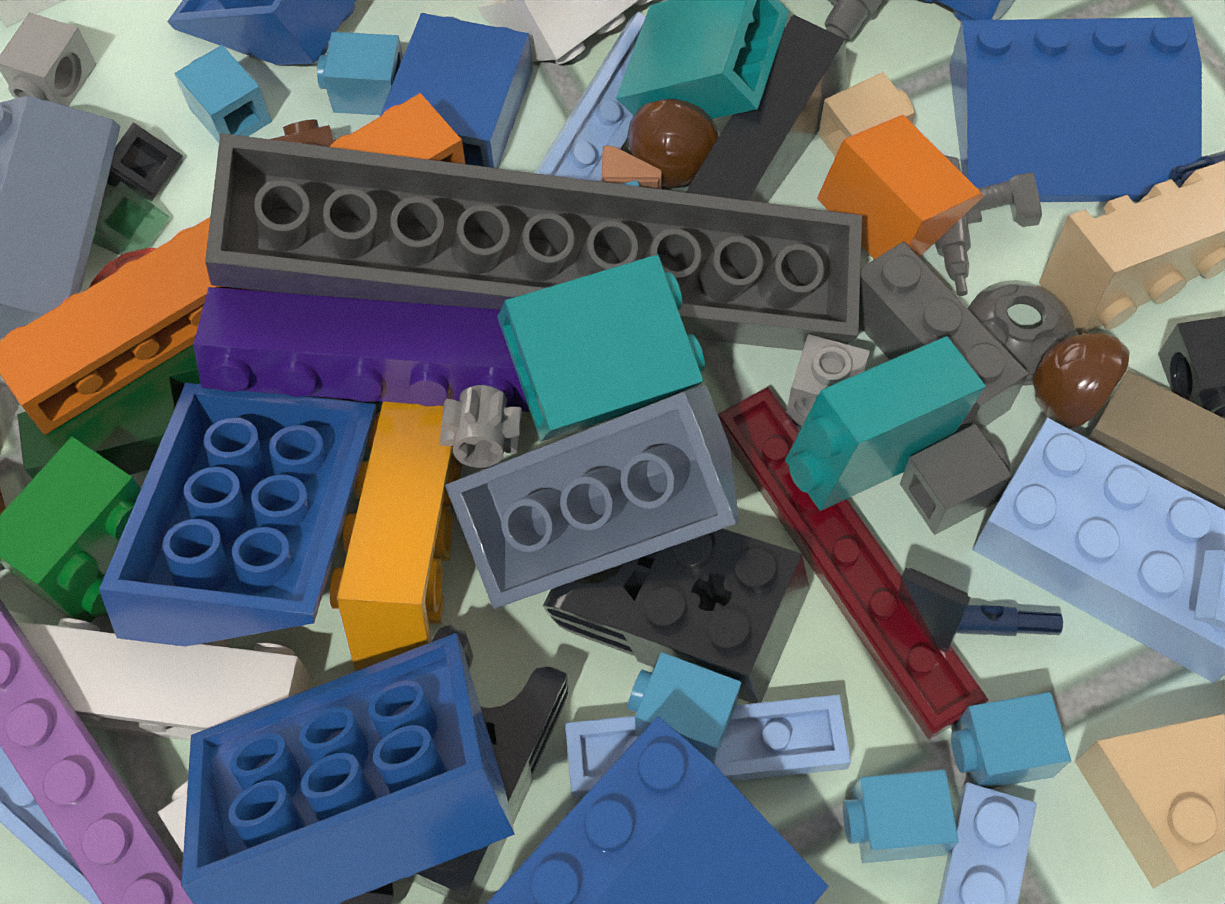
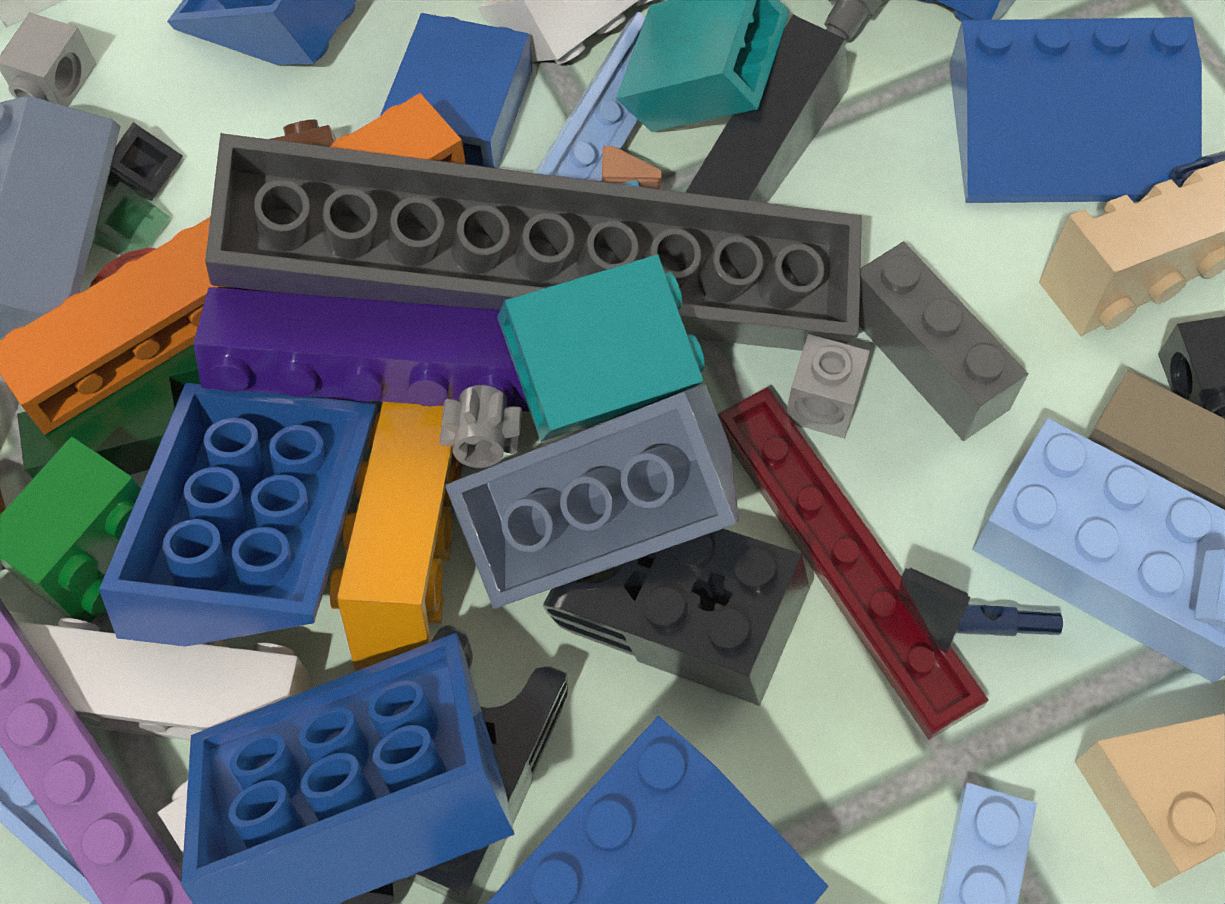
(223, 95): dark azure brick -> none
(359, 71): dark azure brick -> none
(672, 138): reddish brown piece -> none
(688, 699): dark azure brick -> none
(759, 742): light blue plate -> none
(862, 108): tan brick -> none
(879, 419): teal brick -> none
(898, 187): orange slope -> none
(901, 816): dark azure brick -> none
(956, 478): dark grey brick -> none
(1010, 741): dark azure brick -> none
(1024, 345): dark grey piece -> none
(1026, 211): dark grey piece -> none
(1079, 377): reddish brown piece -> none

